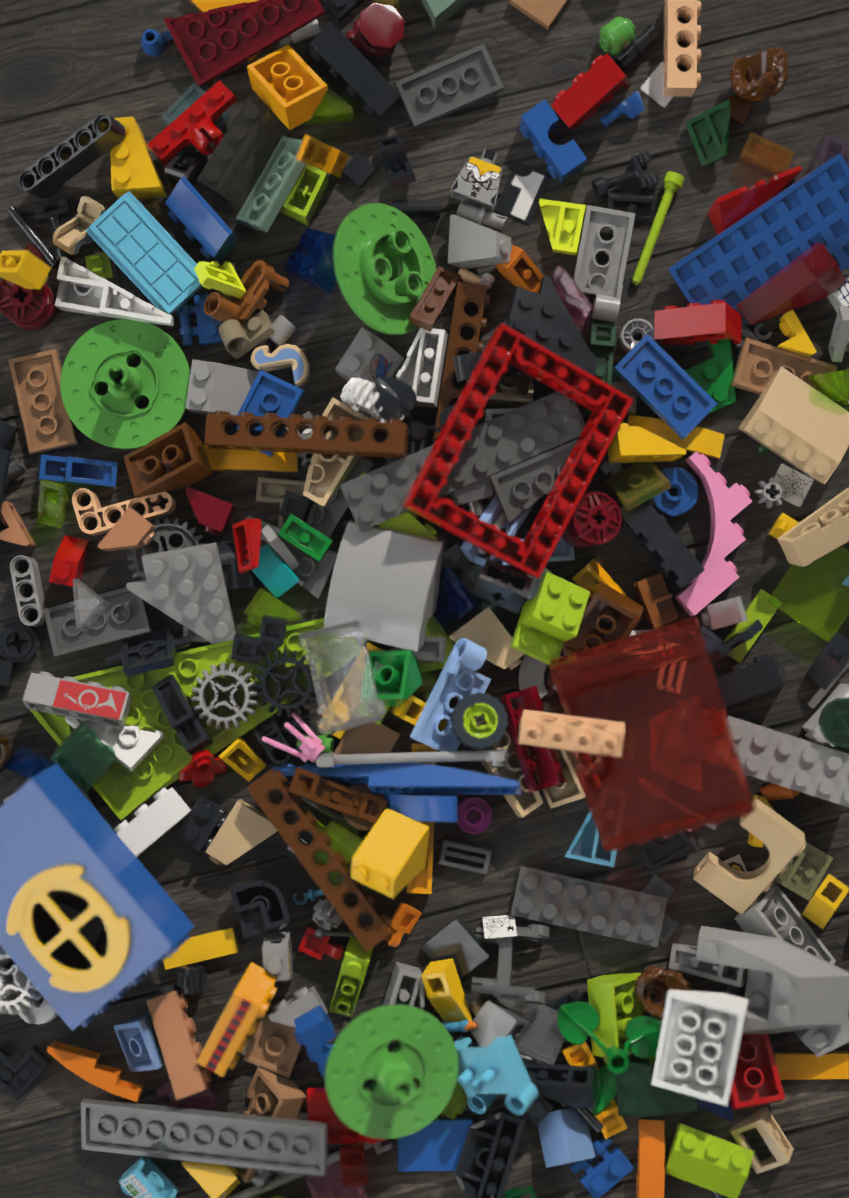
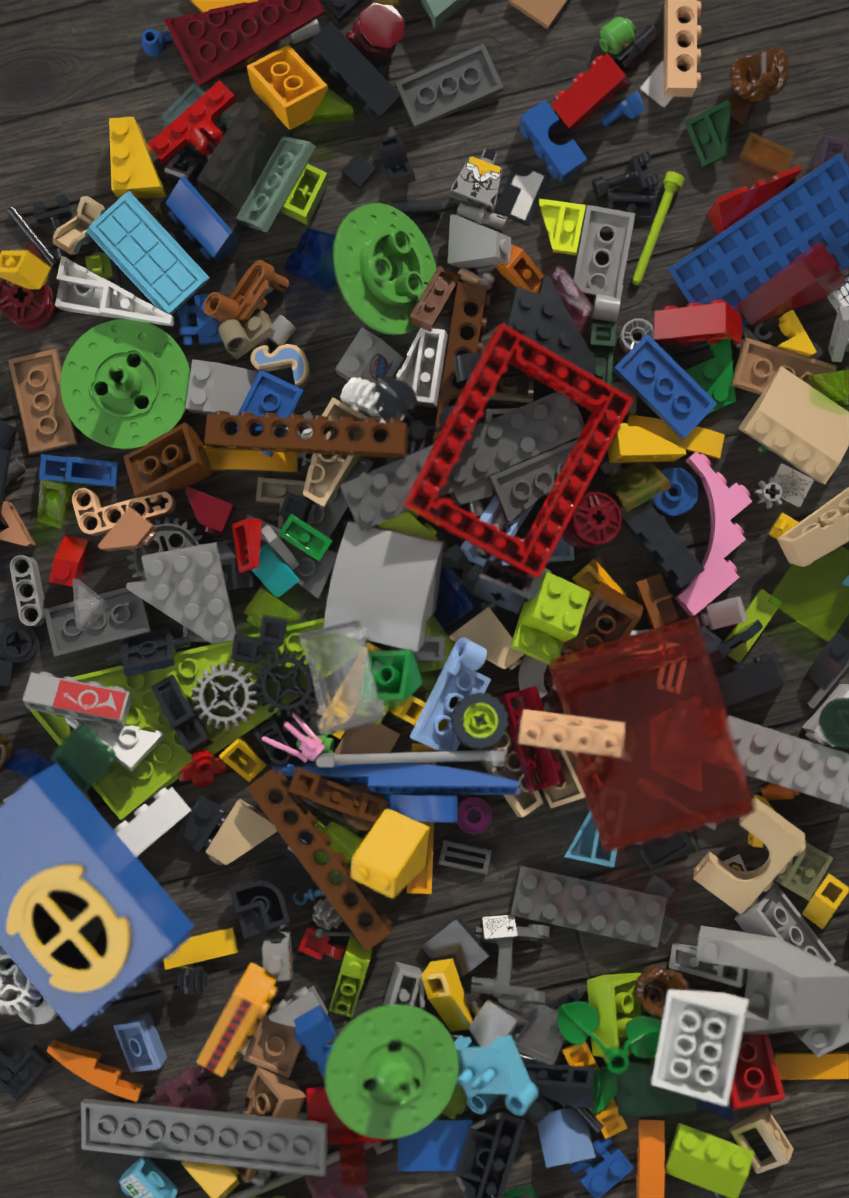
(72, 156): black beam -> none
(178, 1043): nougat brick -> none
(220, 278): neon yellow wing -> none
(322, 156): light orange slope -> none
(402, 922): orange plate -> none
(463, 1026): dark azure piece -> none

